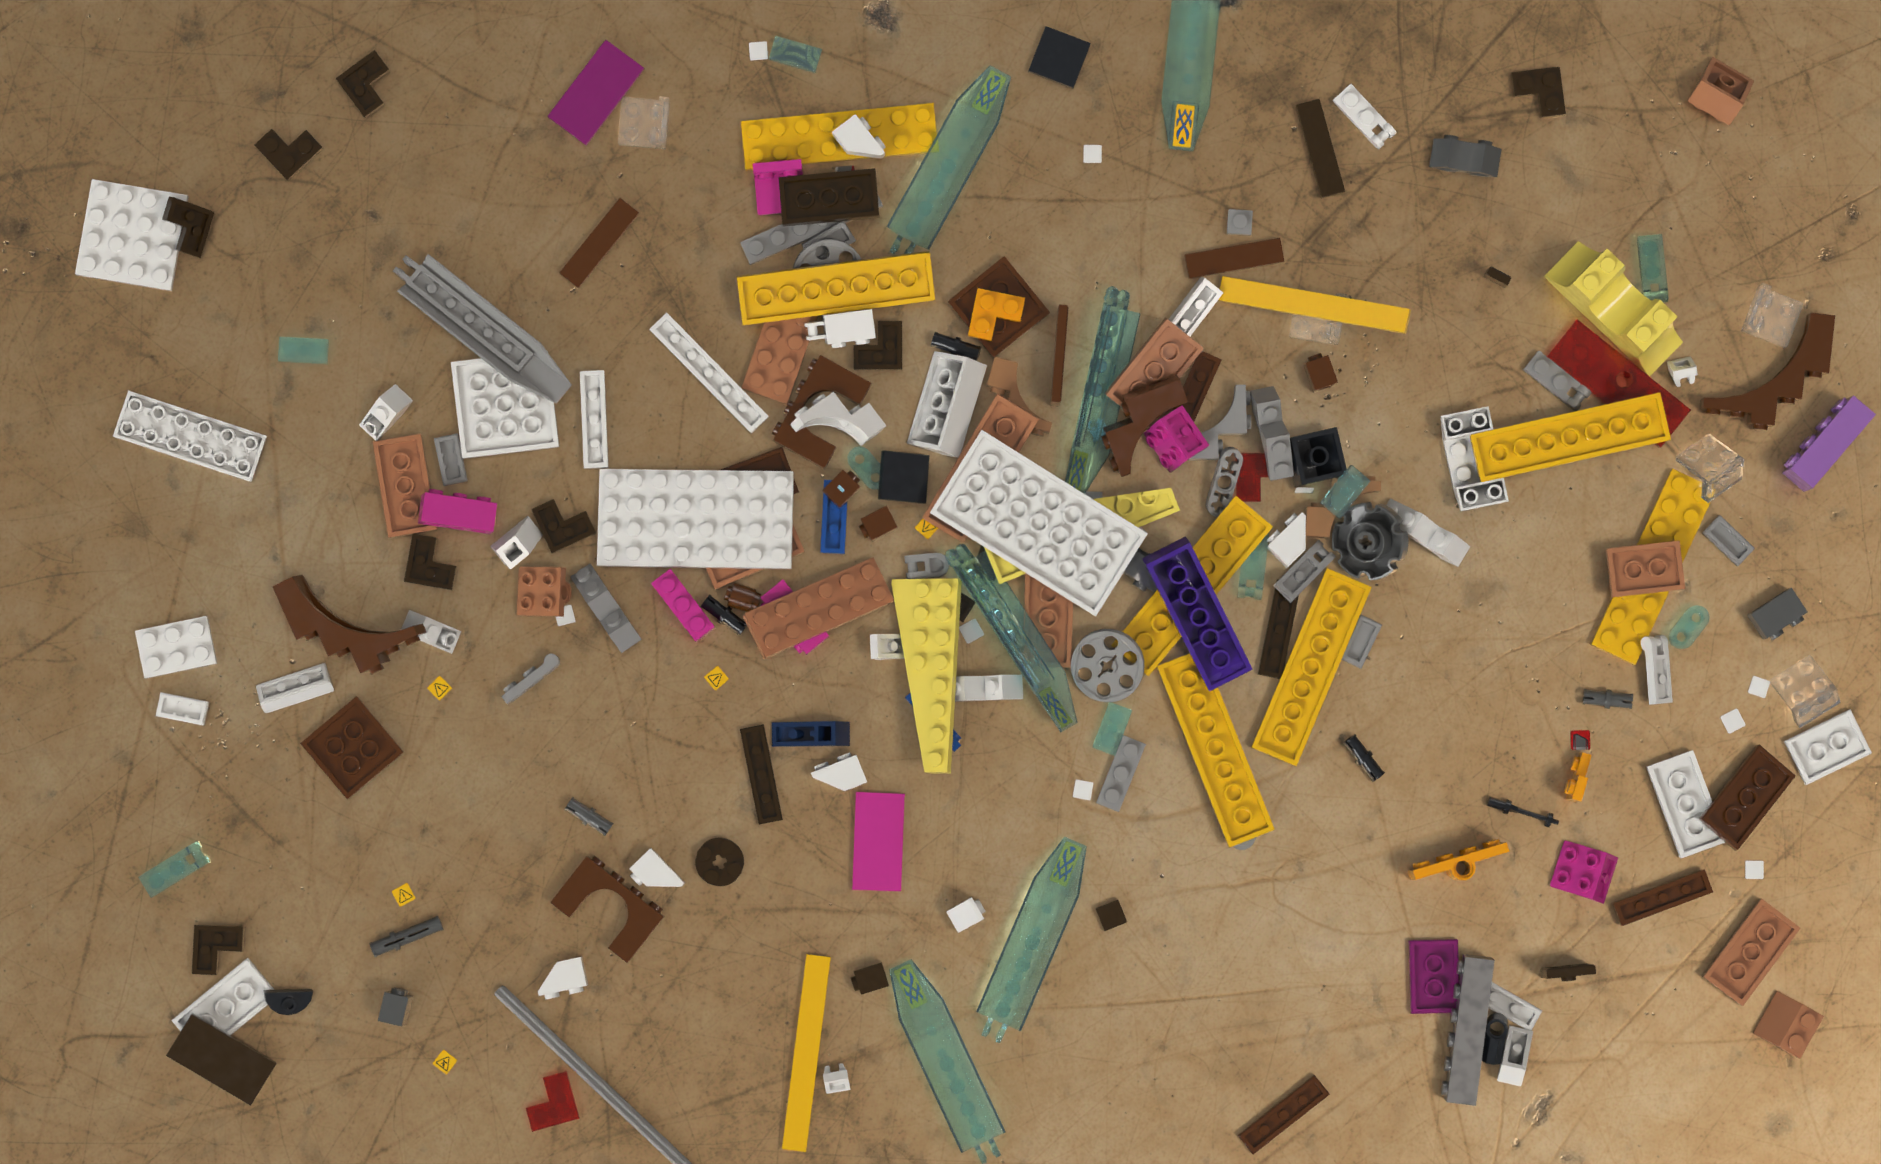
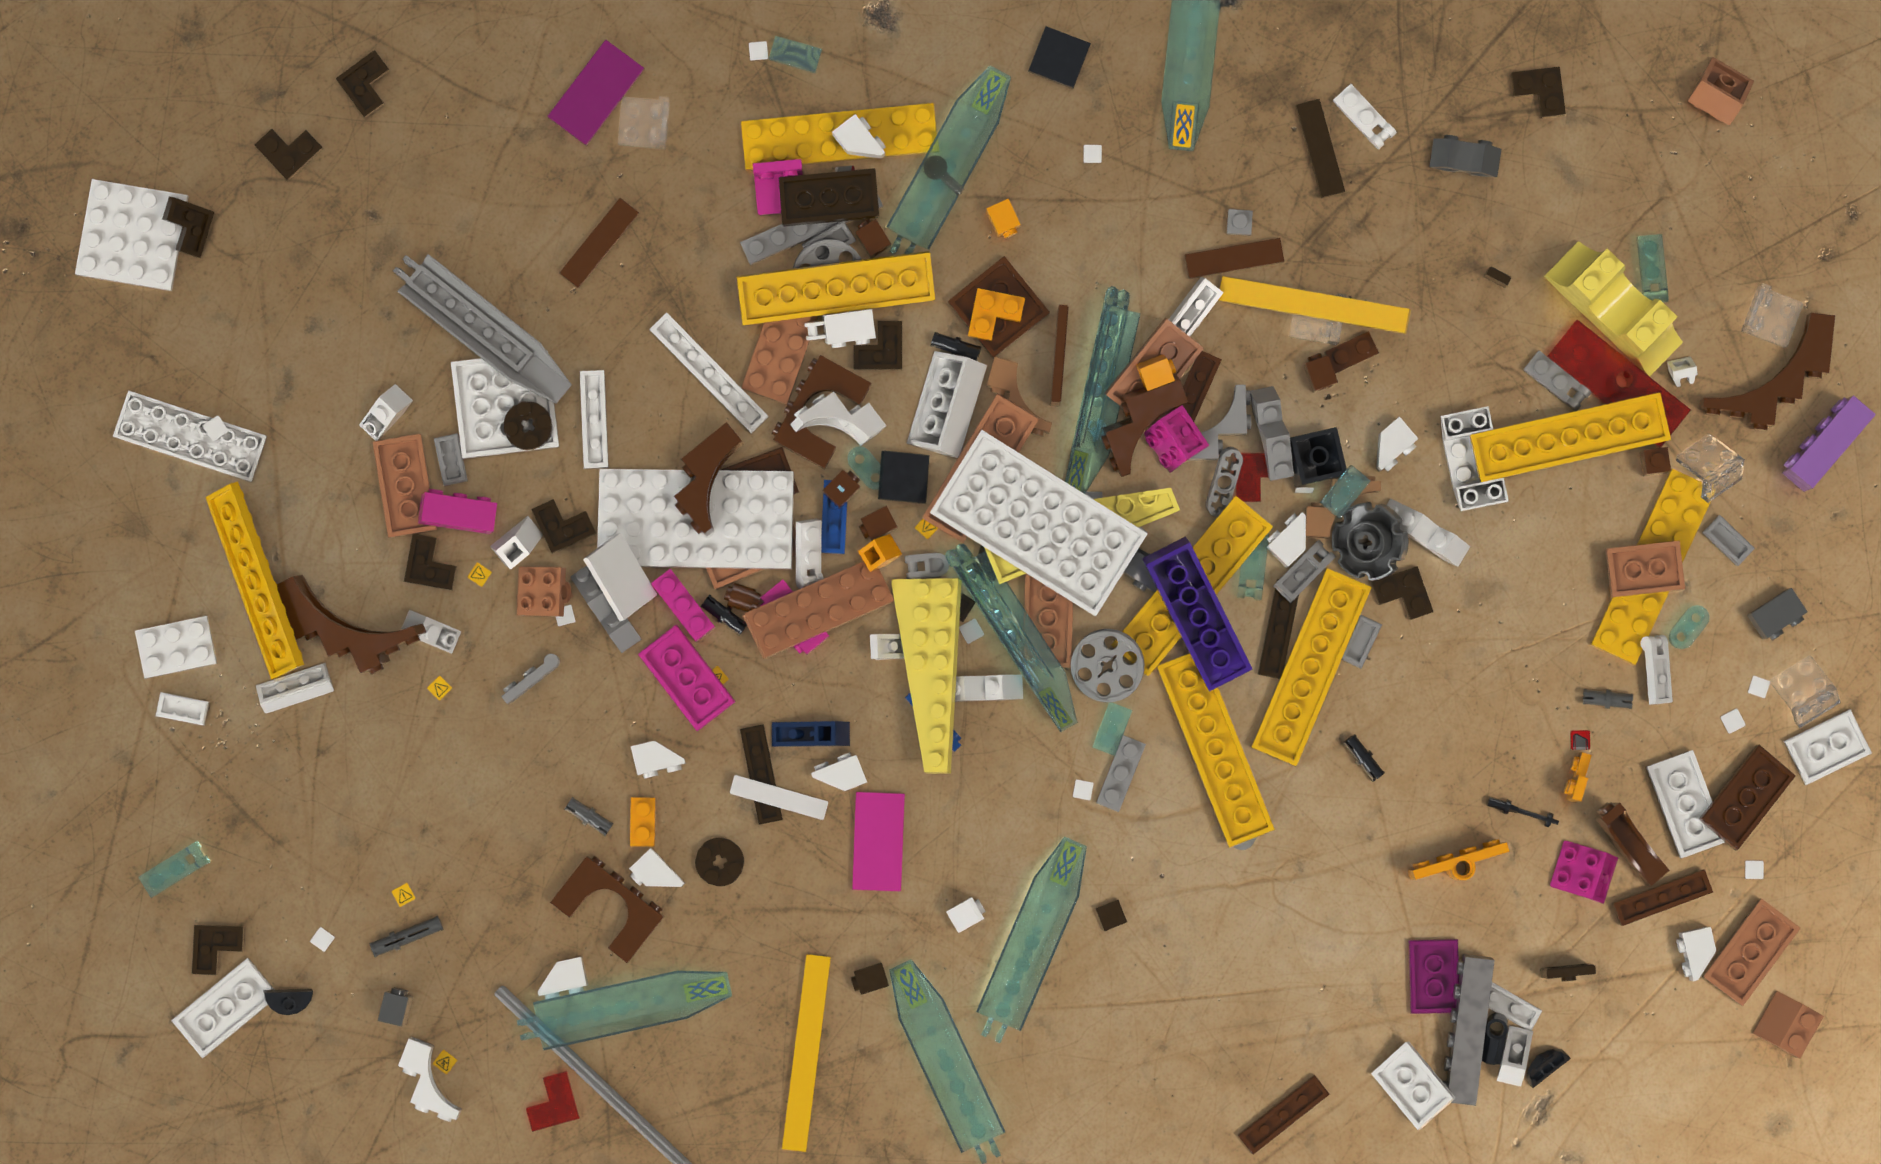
(215, 428): none -> white sticker
(221, 1059): dark brown tile -> none
(254, 580): none -> yellow plate
(303, 350): clear light blue plate -> none
(322, 939): none -> white sticker
(352, 747): reddish brown plate -> none
(426, 1097): none -> white arch
(479, 574): none -> yellow sticker
(524, 412): none -> dark brown plate
(620, 576): none -> white tile
(625, 1007): none -> clear light blue hinge
(642, 821): none -> light orange plate
(654, 757): none -> white slope
(686, 677): none -> dark pink tile
(705, 464): none -> reddish brown arch
(779, 797): none -> white sticker
(808, 552): none -> white plate
(836, 1081): white tile -> none
(872, 238): none -> reddish brown brick
(880, 552): none -> light orange brick
(936, 168): none -> clear smoke plate
(1003, 219): none -> light orange brick
(1156, 372): none -> light orange brick
(1352, 352): none -> reddish brown plate
(1392, 442): none -> white slope
(1407, 586): none -> dark brown plate
(1413, 1085): none -> white plate
(1545, 1065): none -> black plate
(1630, 842): none -> reddish brown arch
(1655, 461): none -> reddish brown brick
(1698, 950): none -> white slope

